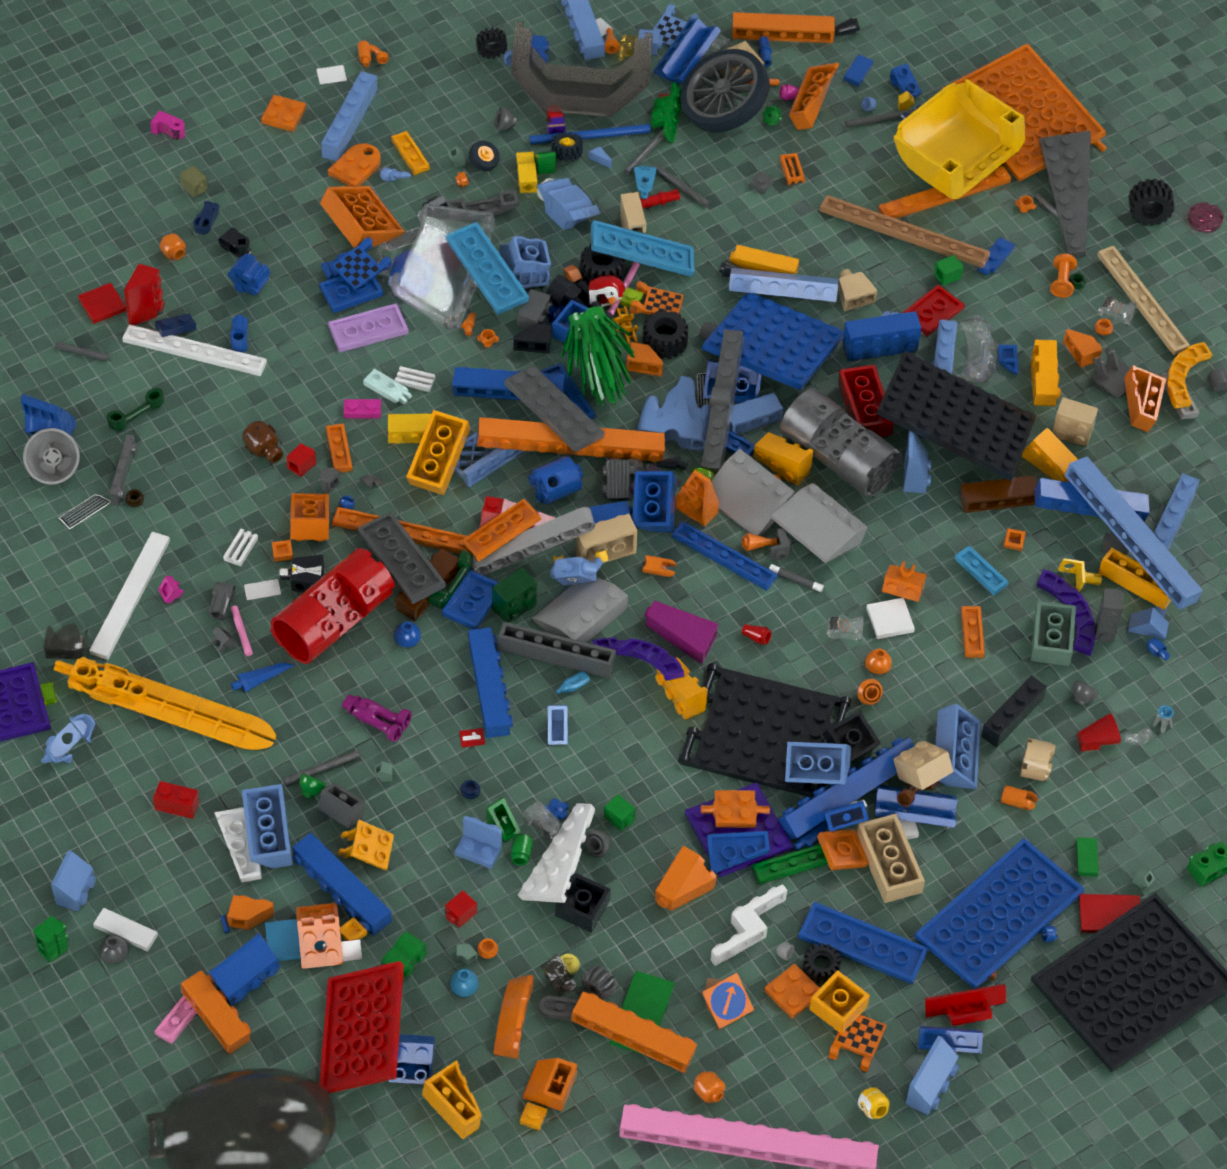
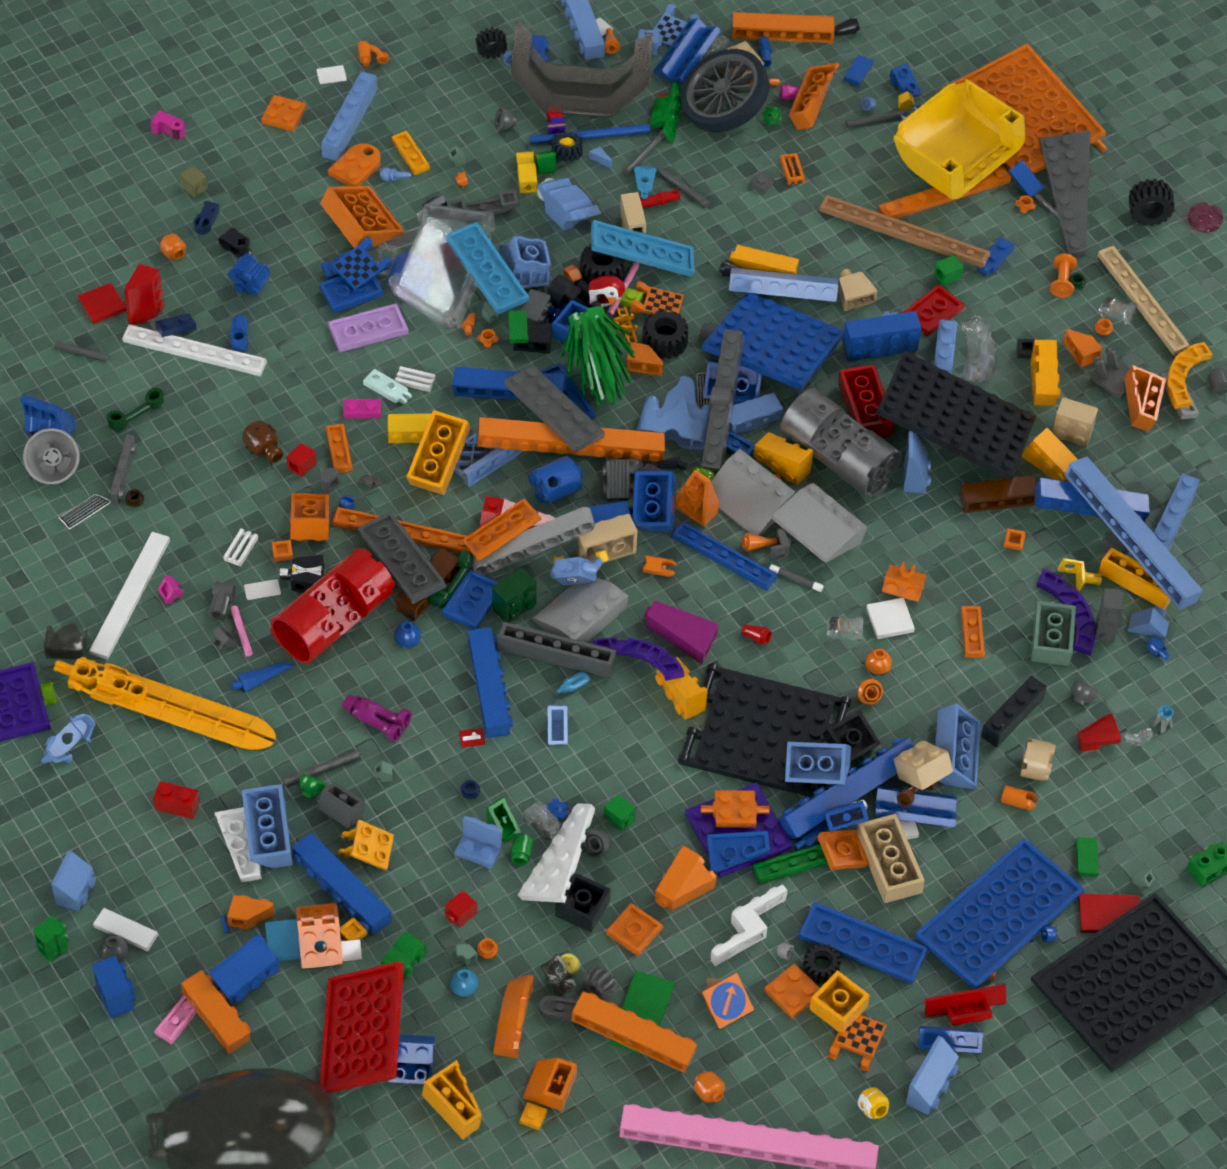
(114, 986): none -> blue brick
(484, 155): black wheel -> none
(488, 312): none -> sand green piece
(518, 326): none -> green tile
(627, 46): clear yellow slope -> none
(634, 929): none -> orange tile
(981, 570): dark azure plate -> none
(1008, 357): blue slope -> none
(1024, 348): none -> black brick
(1025, 179): none -> blue tile

